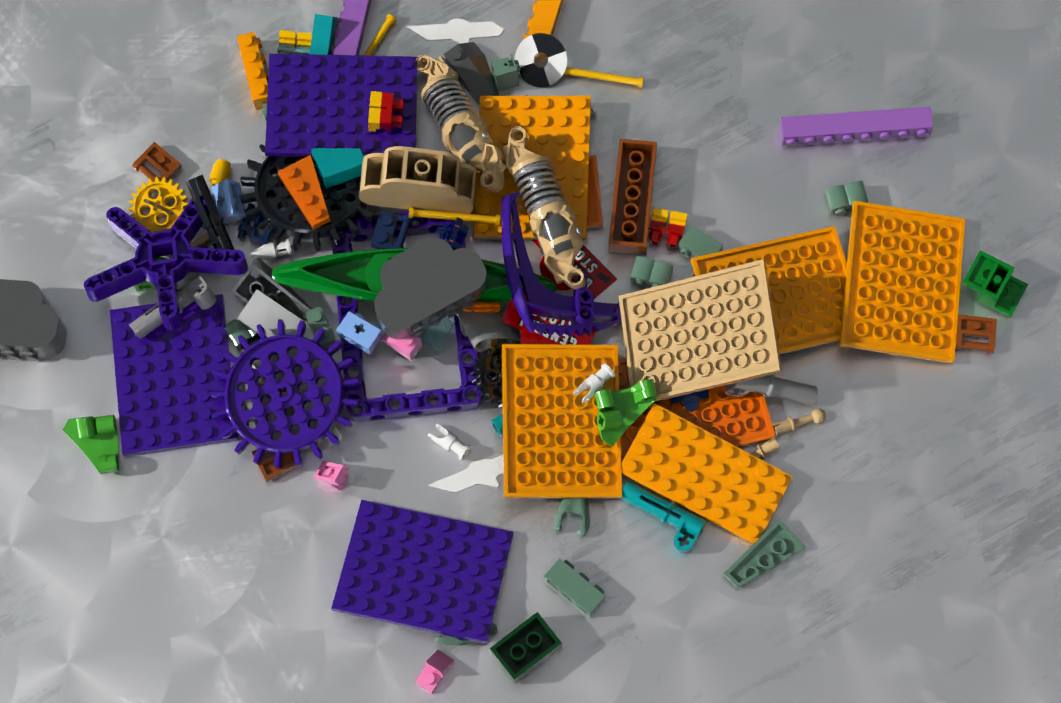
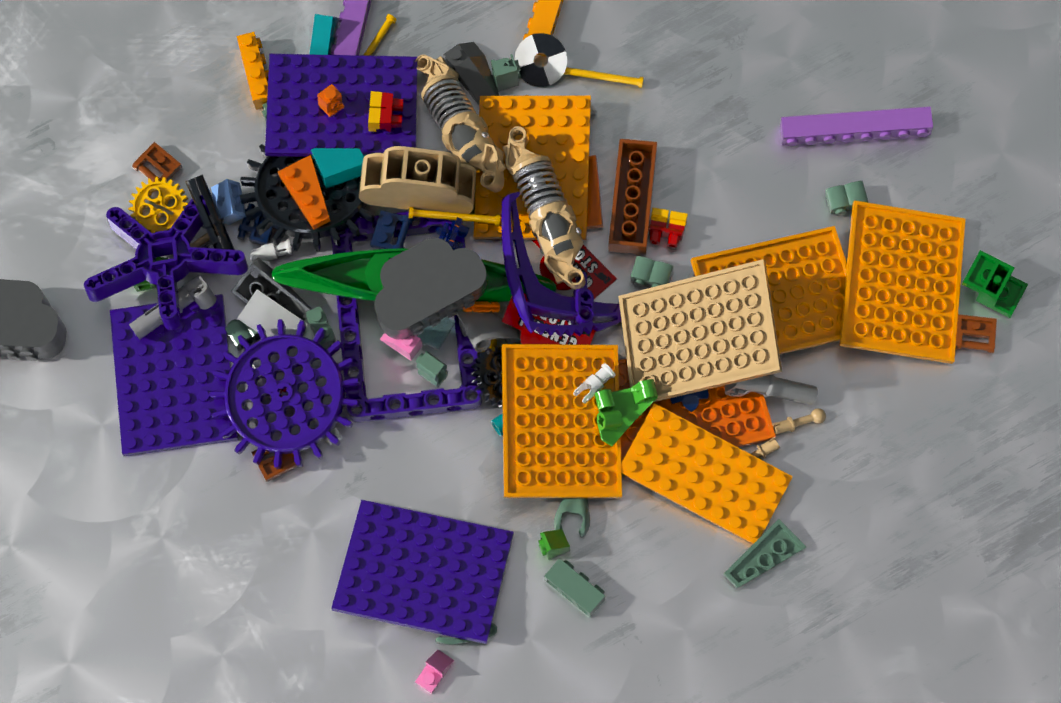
(97, 439): bright green panel -> none
(220, 171): yellow brick -> none
(294, 43): hips -> none
(330, 100): none -> orange brick
(332, 474): bright pink slope -> none
(365, 341): light blue brick -> none
(431, 368): none -> sand green brick
(451, 443): white piece -> none
(458, 30): white sticker -> none
(478, 472): white sticker -> none
(526, 647): dark green brick -> none
(553, 543): none -> bright green slope
(688, 522): teal piece -> none
(697, 243): sand green hinge -> none

